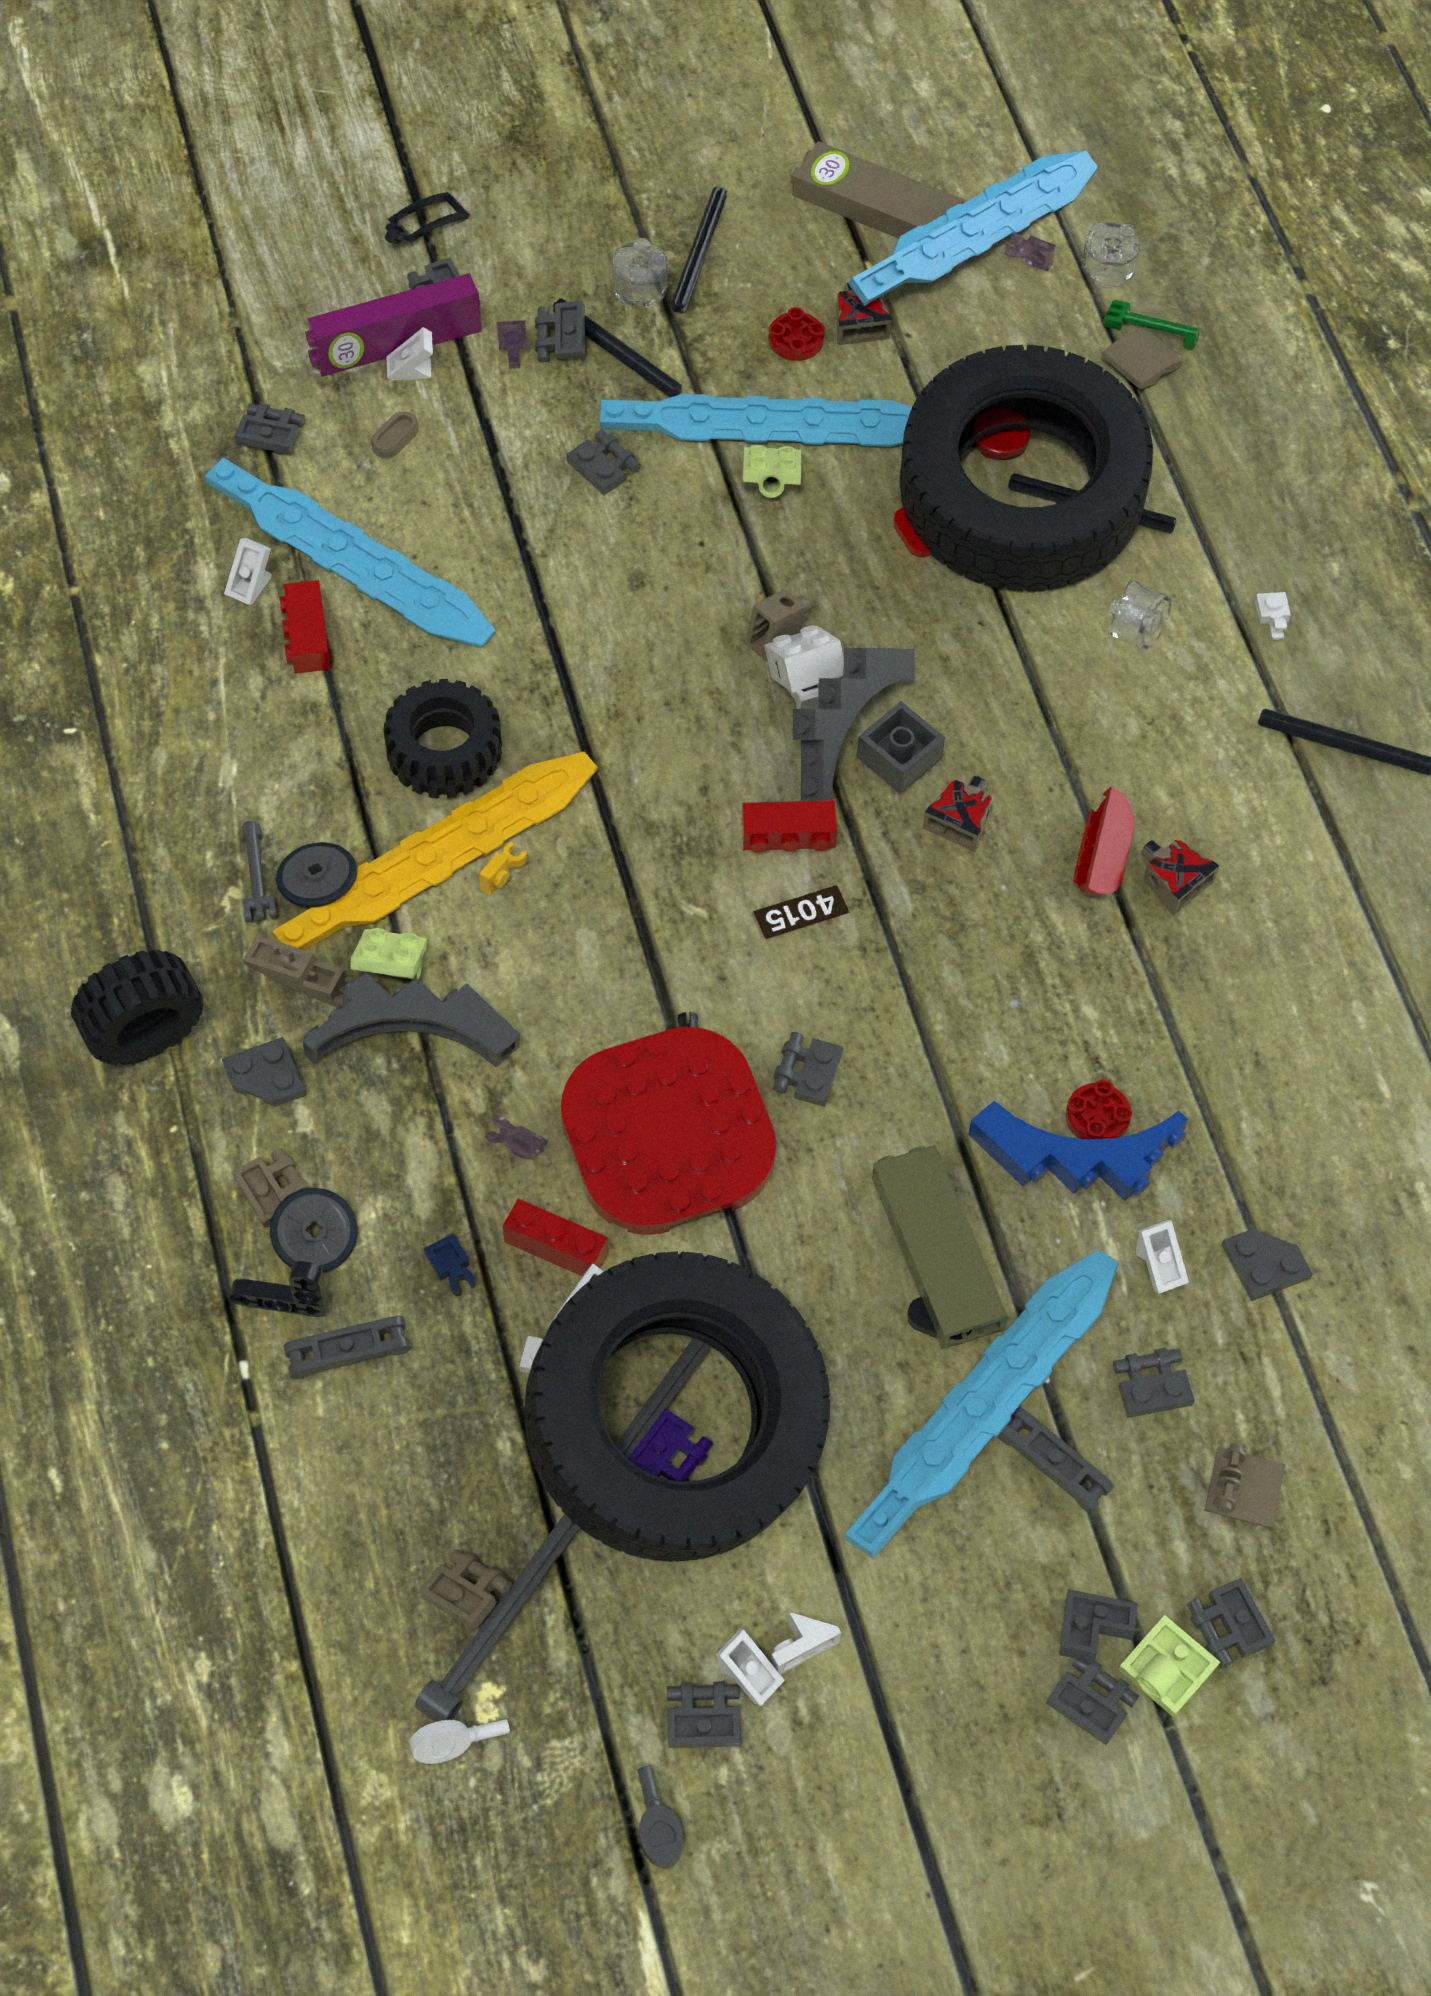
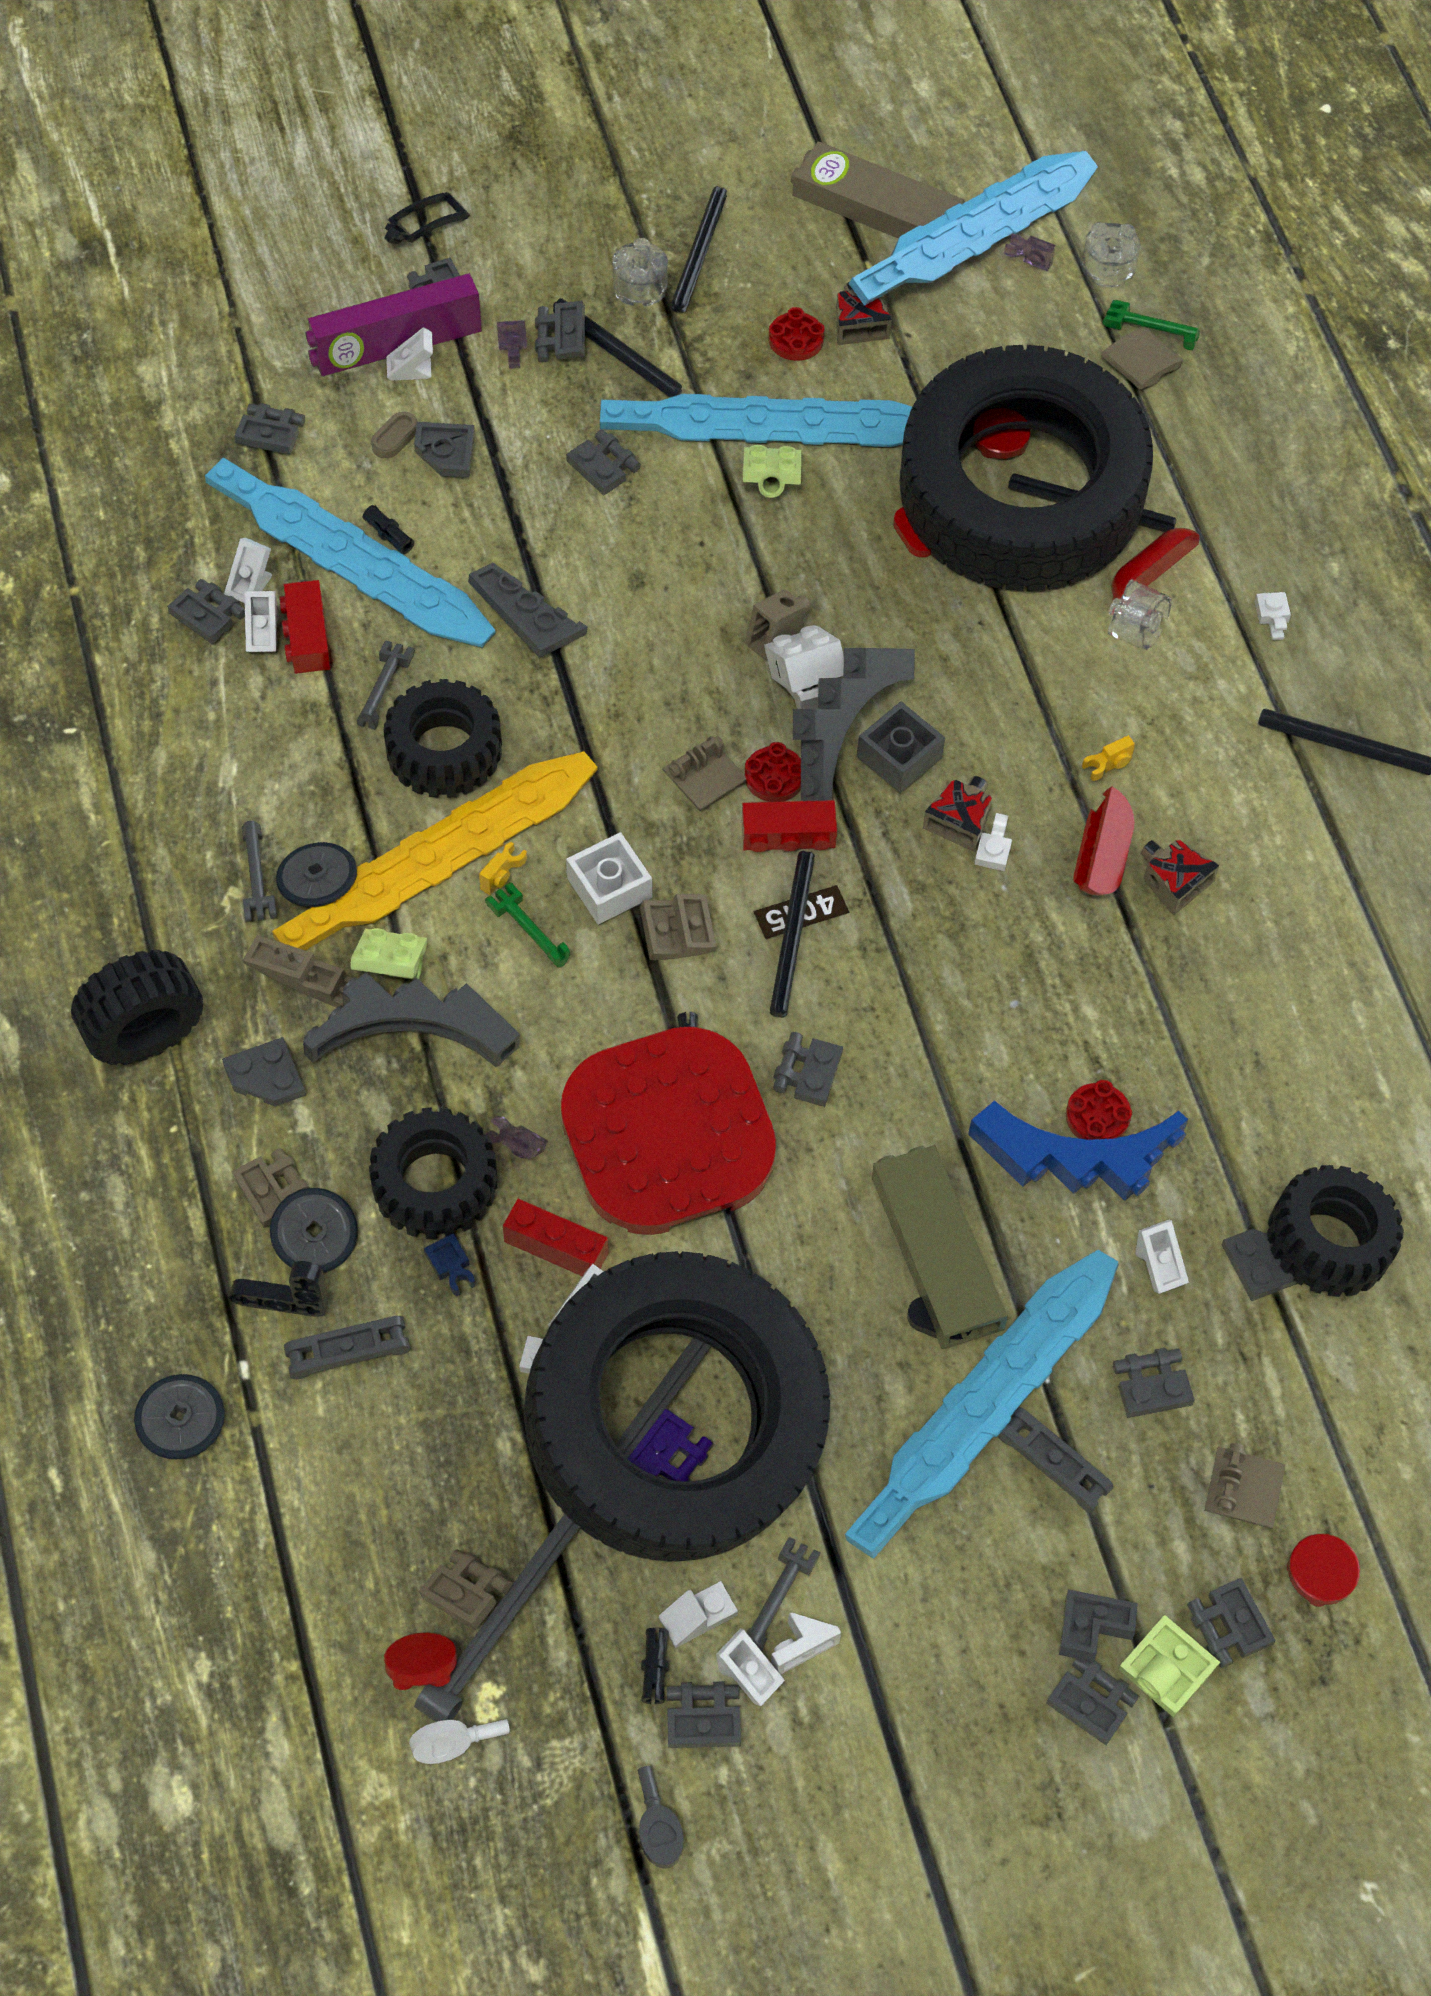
(175, 1438): none -> dark grey wheel
(202, 616): none -> dark grey plate
(261, 621): none -> white slope
(388, 529): none -> black pin
(392, 659): none -> dark grey hinge
(420, 1660): none -> red tile
(427, 1135): none -> black tyre
(445, 447): none -> dark grey plate
(525, 611): none -> dark grey wing
(558, 955): none -> green hinge
(609, 878): none -> white brick
(655, 1666): none -> black pin
(677, 927): none -> dark tan slope
(697, 1613): none -> white slope
(705, 773): none -> dark tan hinge
(773, 773): none -> red tile
(792, 934): none -> black axle
(794, 1564): none -> dark grey hinge
(994, 847): none -> white plate
(1113, 756): none -> yellow plate
(1155, 559): none -> red brick
(1323, 1569): none -> red tile
(1354, 1202): none -> black tyre

